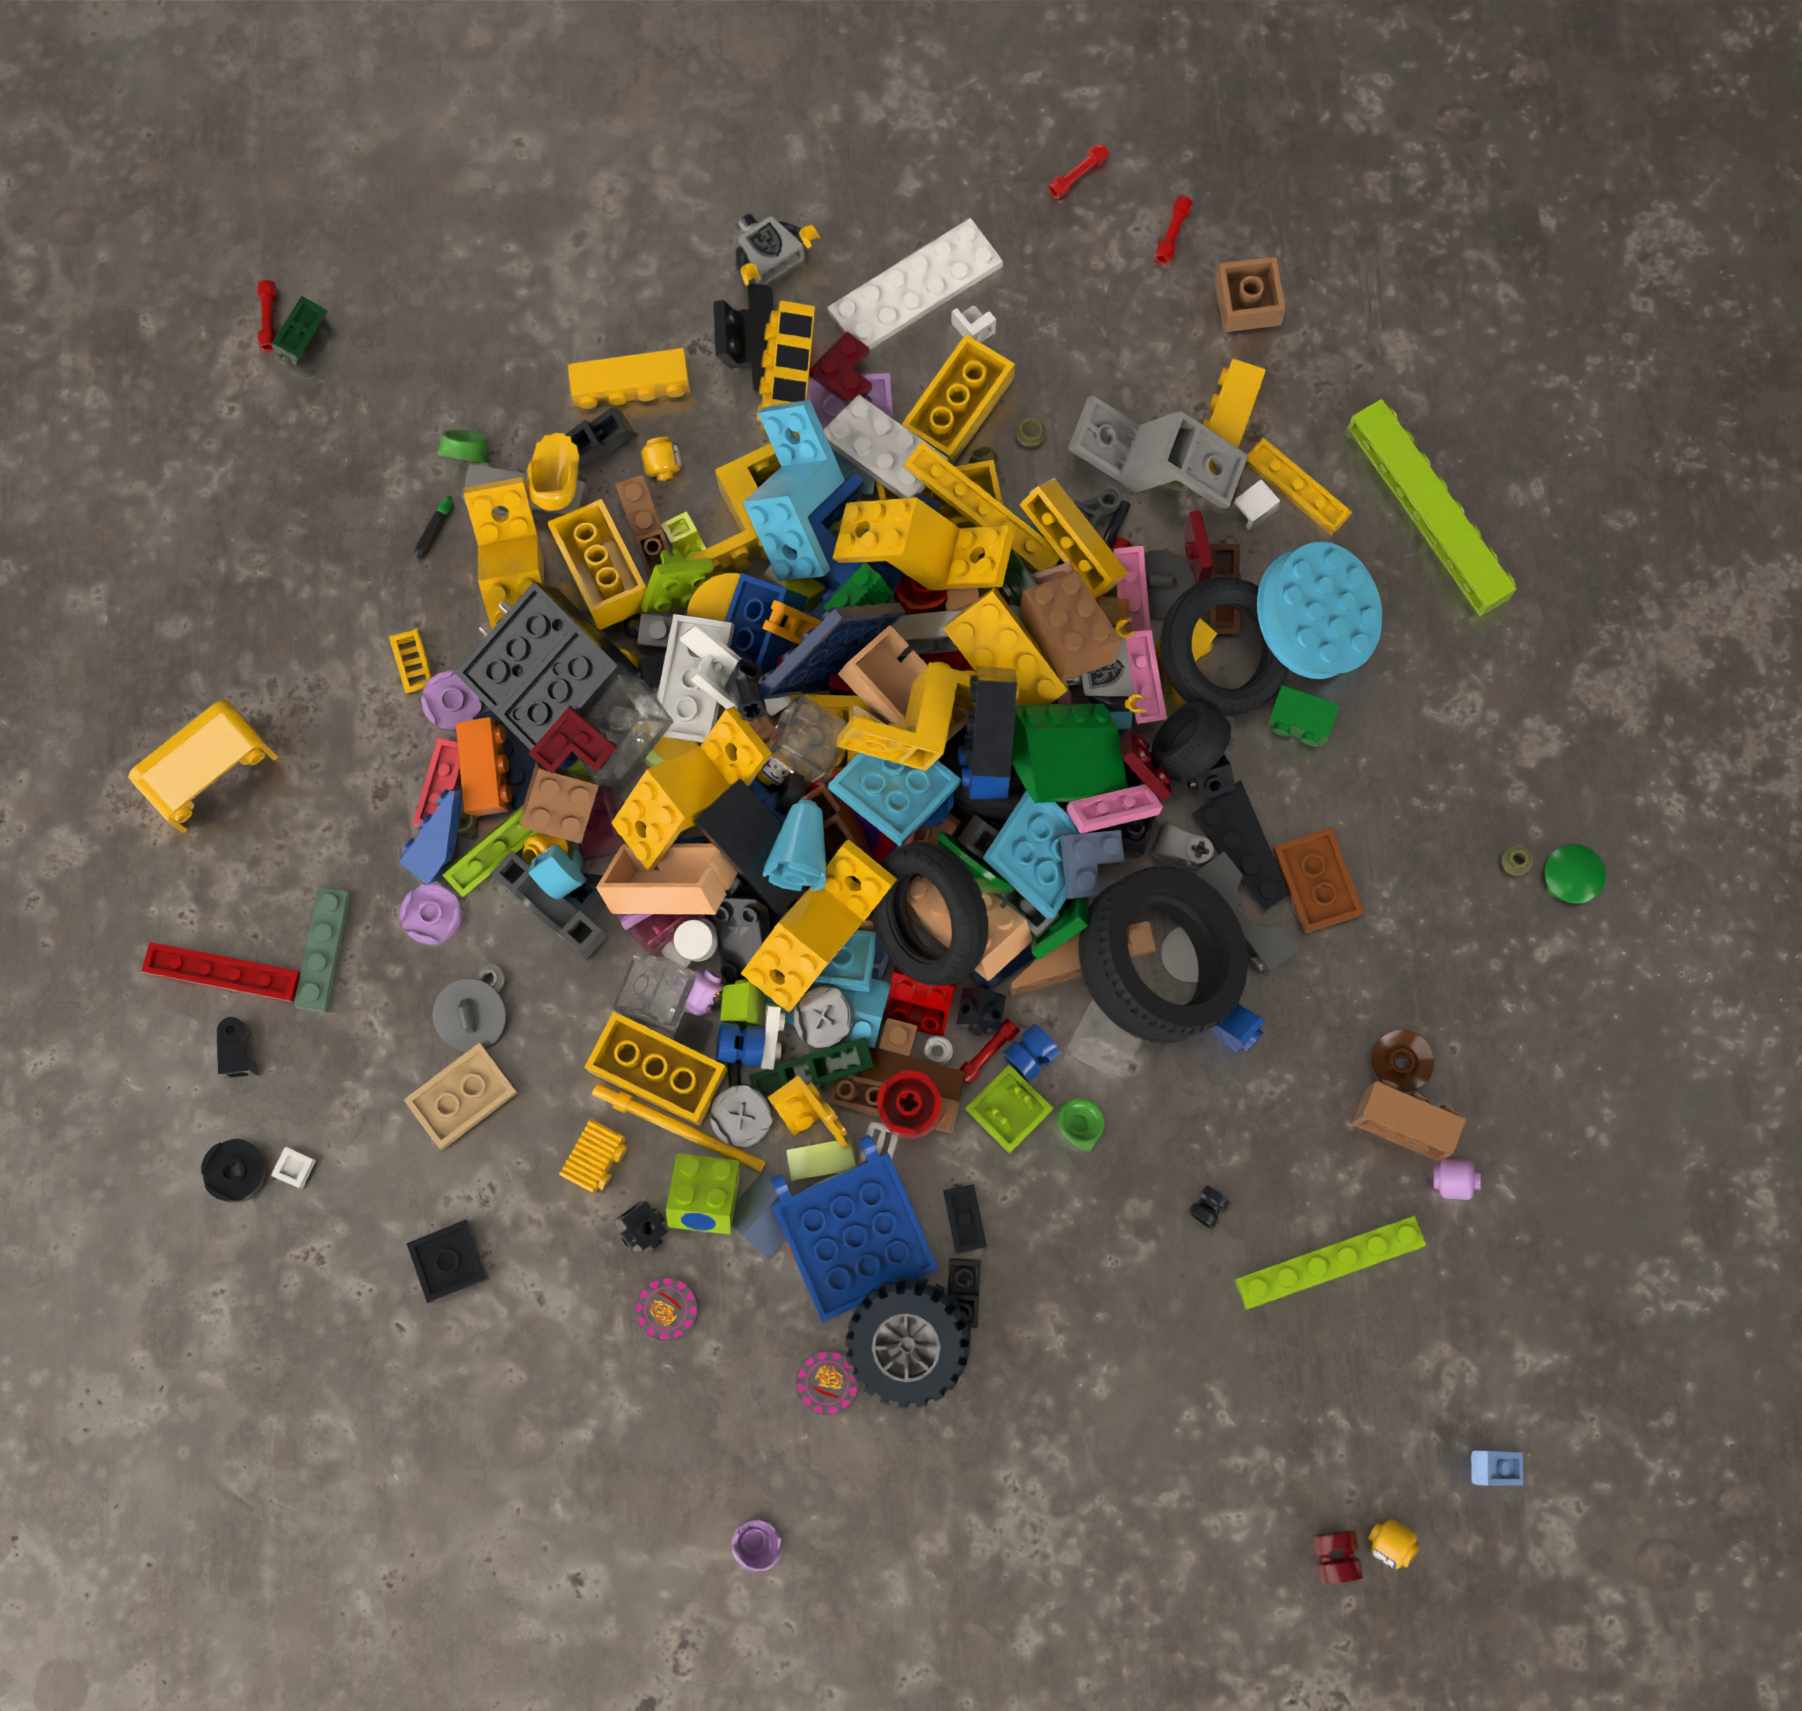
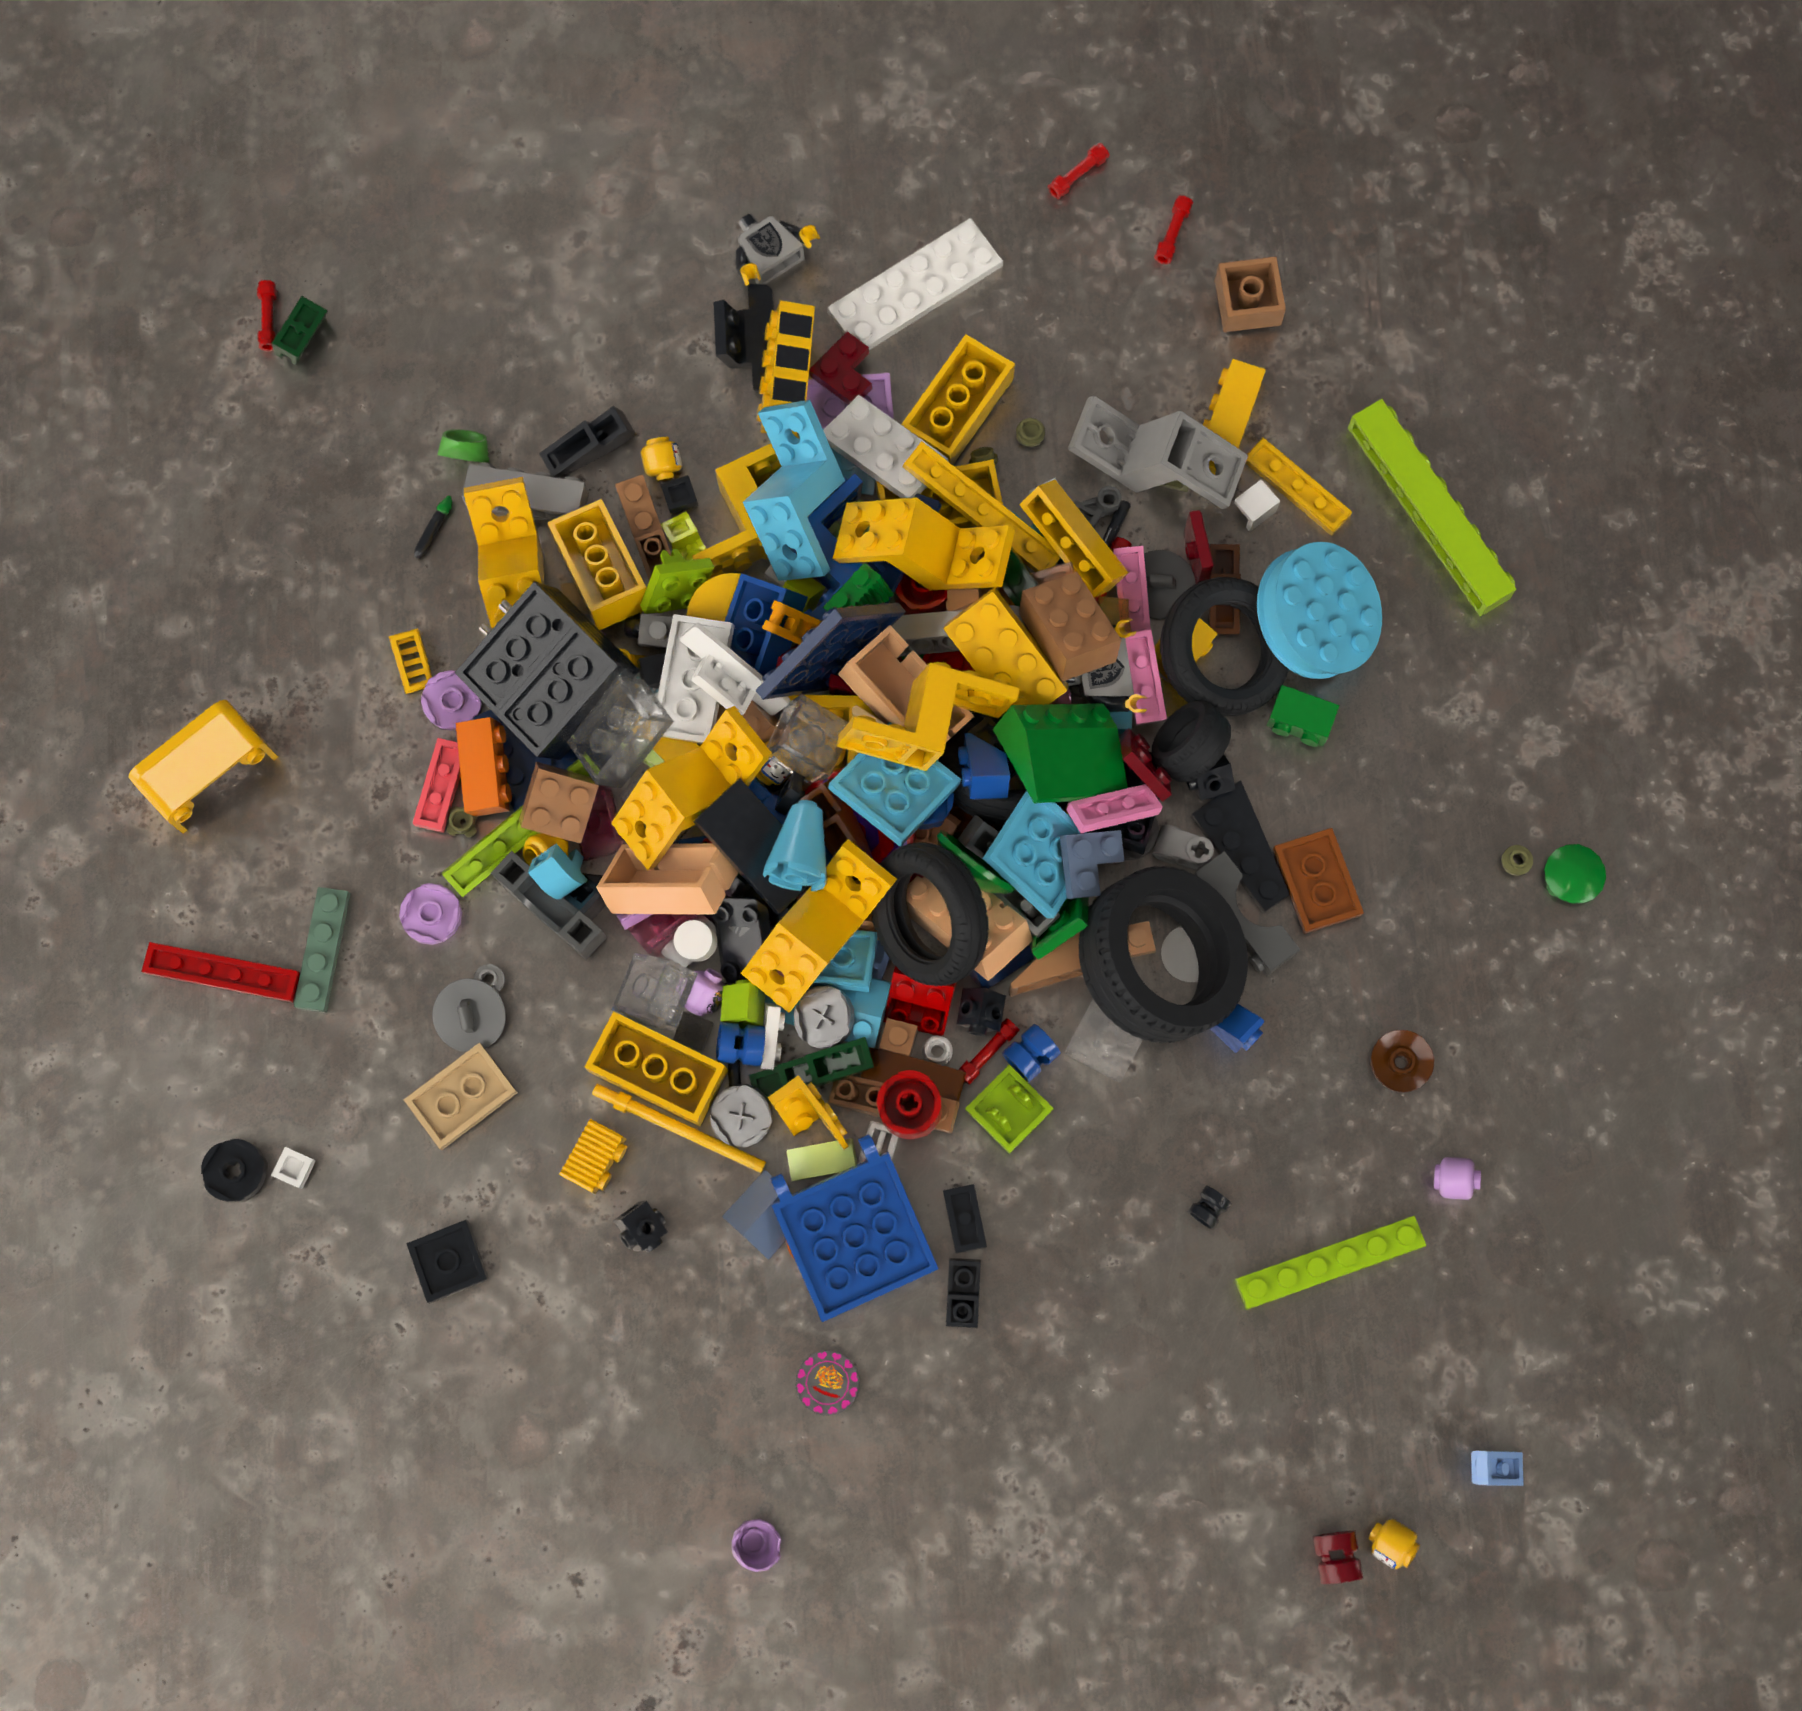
(232, 1049): black leg -> none
(436, 843): slope -> none
(553, 472): yellow hair -> none
(574, 734): dark red plate -> none
(629, 378): yellow brick -> none
(666, 1309): flat silver tile -> none
(679, 494): none -> black plate
(703, 1193): lime brick -> none
(744, 689): black piece -> none
(908, 1342): black wheel -> none
(974, 323): white panel -> none
(991, 721): black brick -> none
(1081, 1122): bright green piece -> none
(1409, 1120): medium nougat brick -> none

